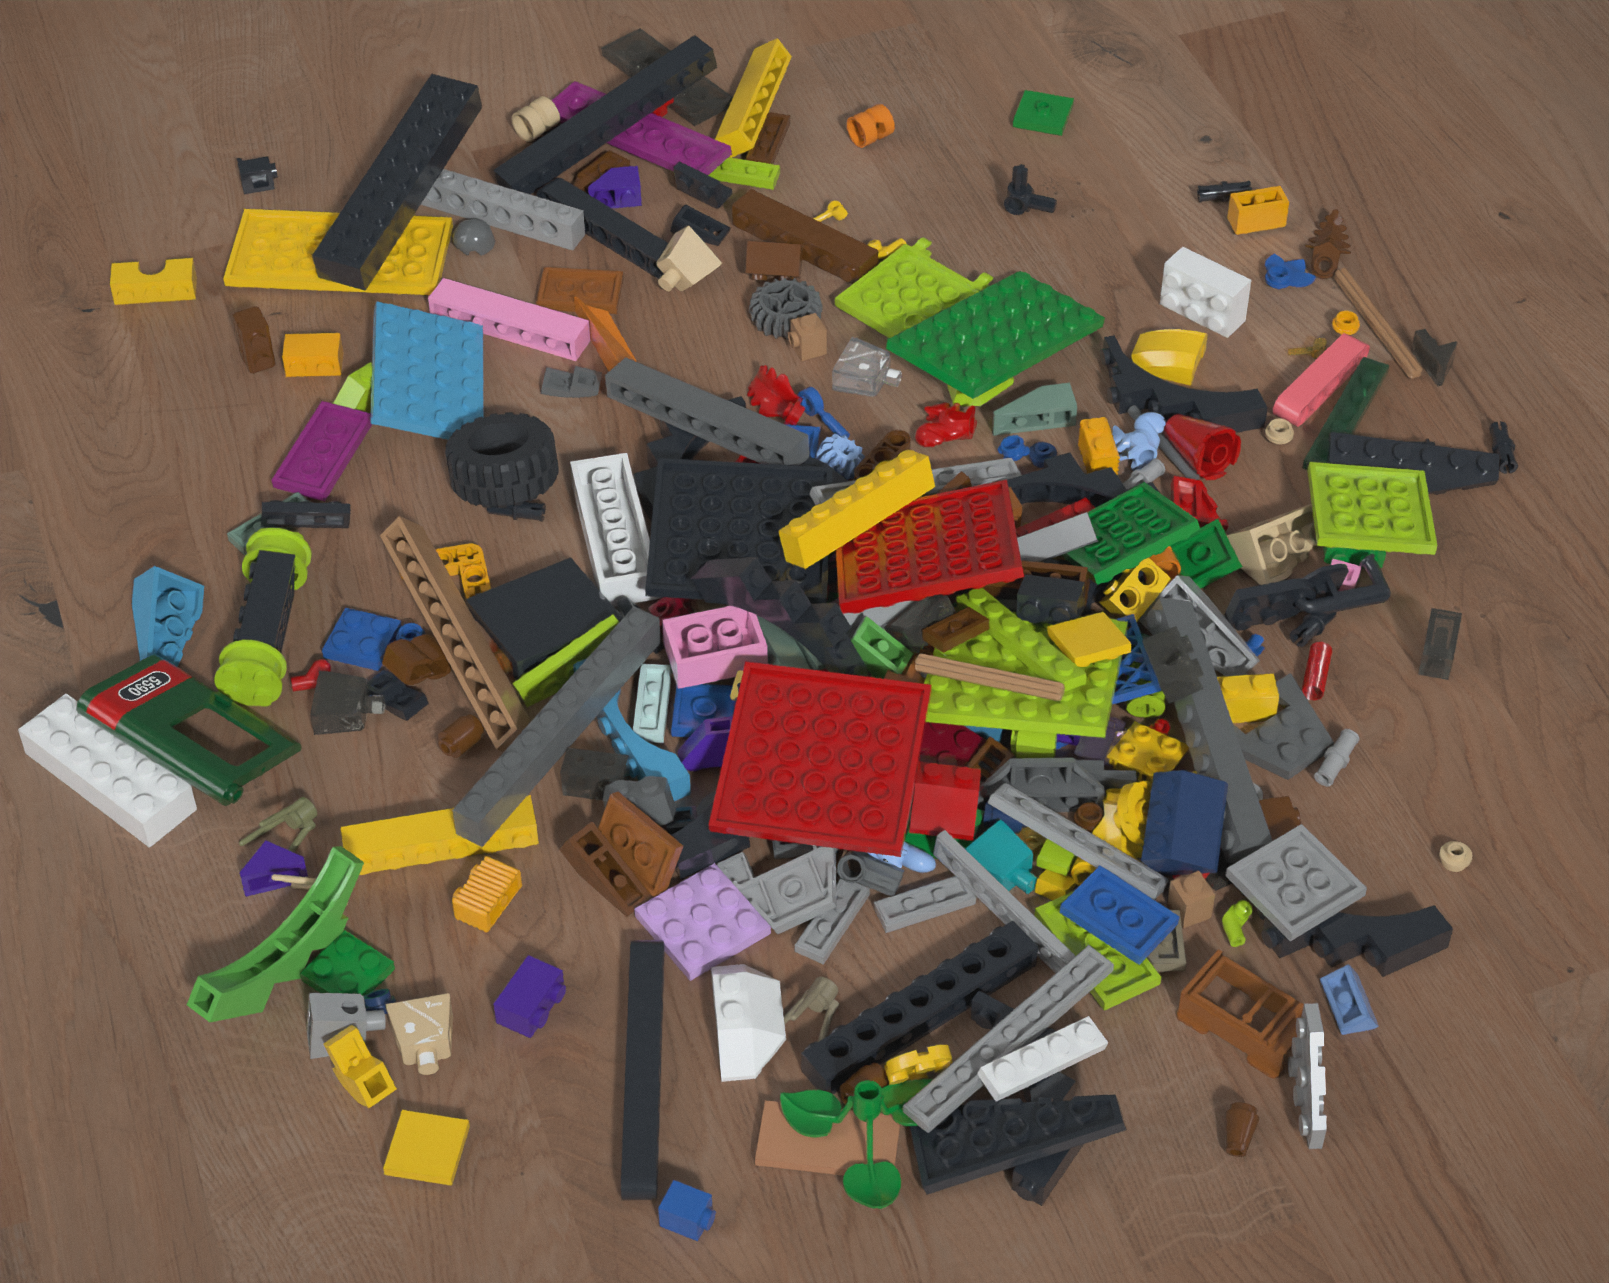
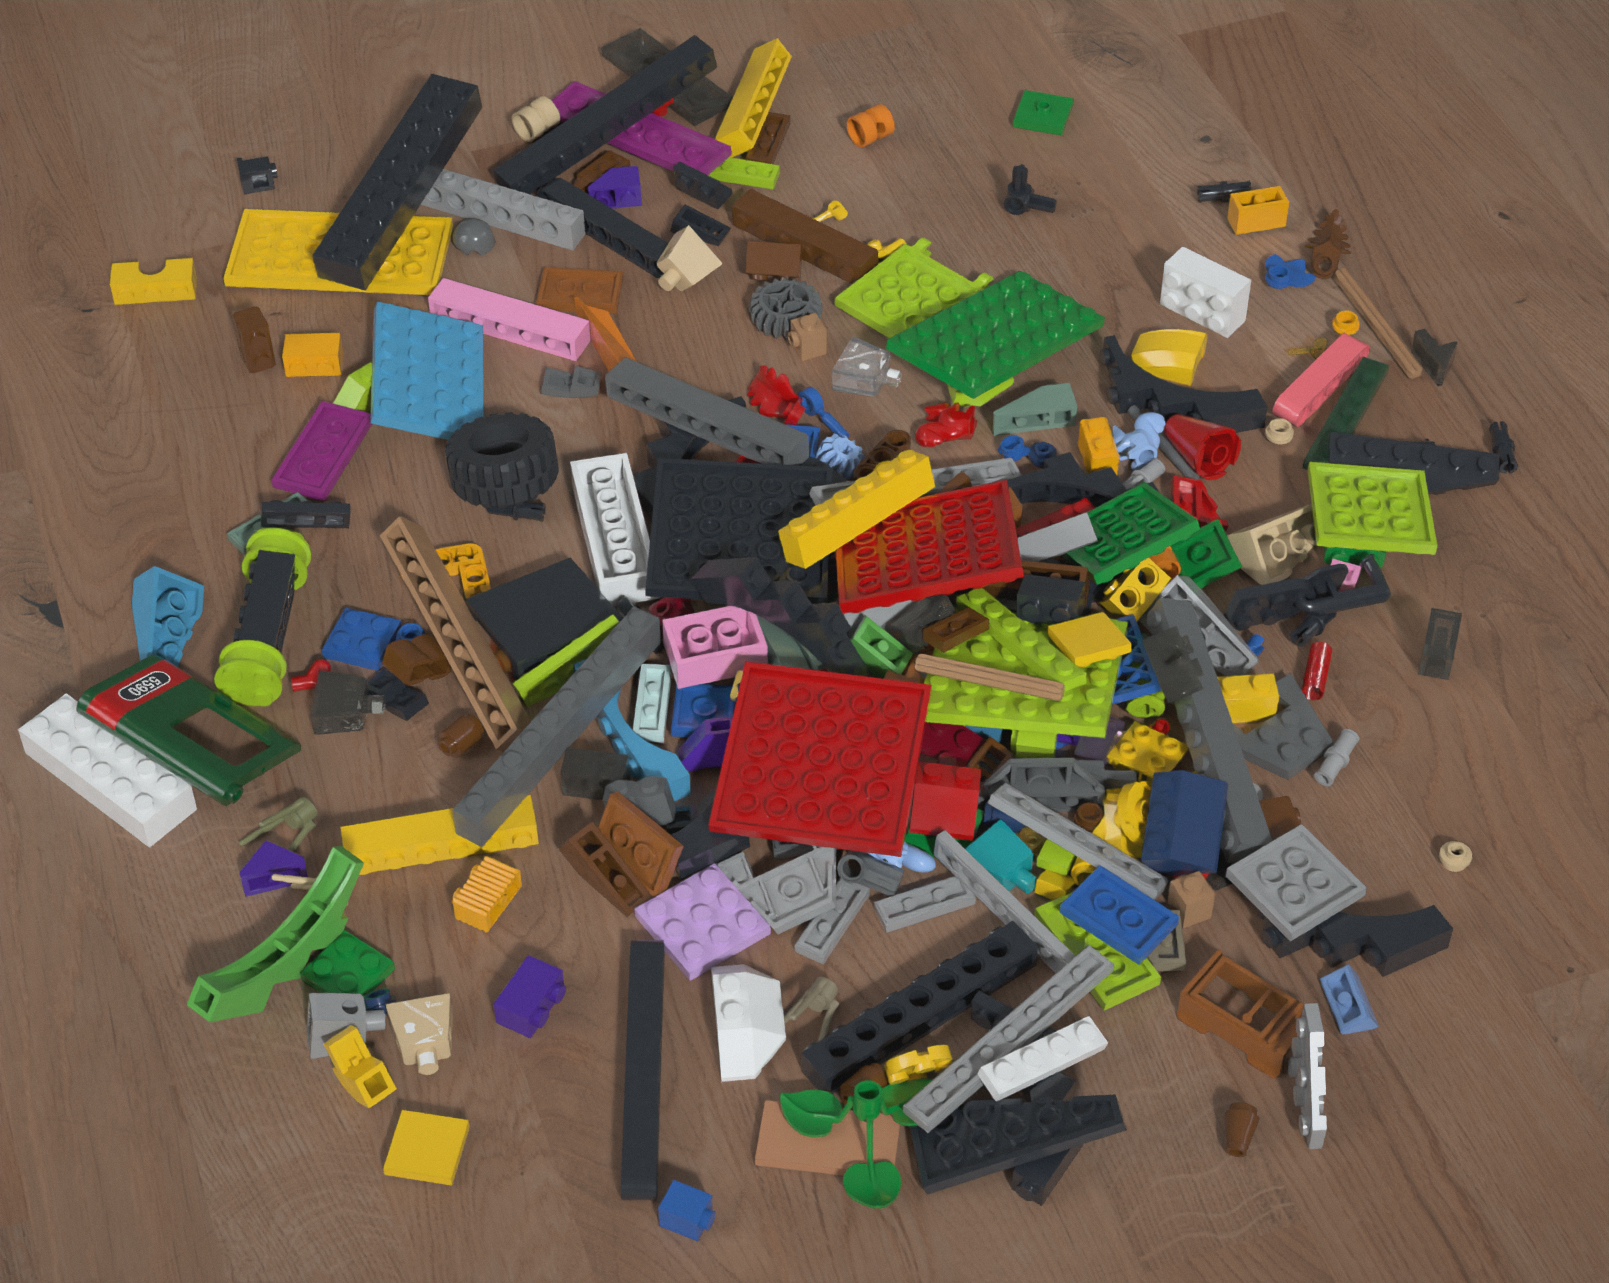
(1234, 920): lime arm -> none

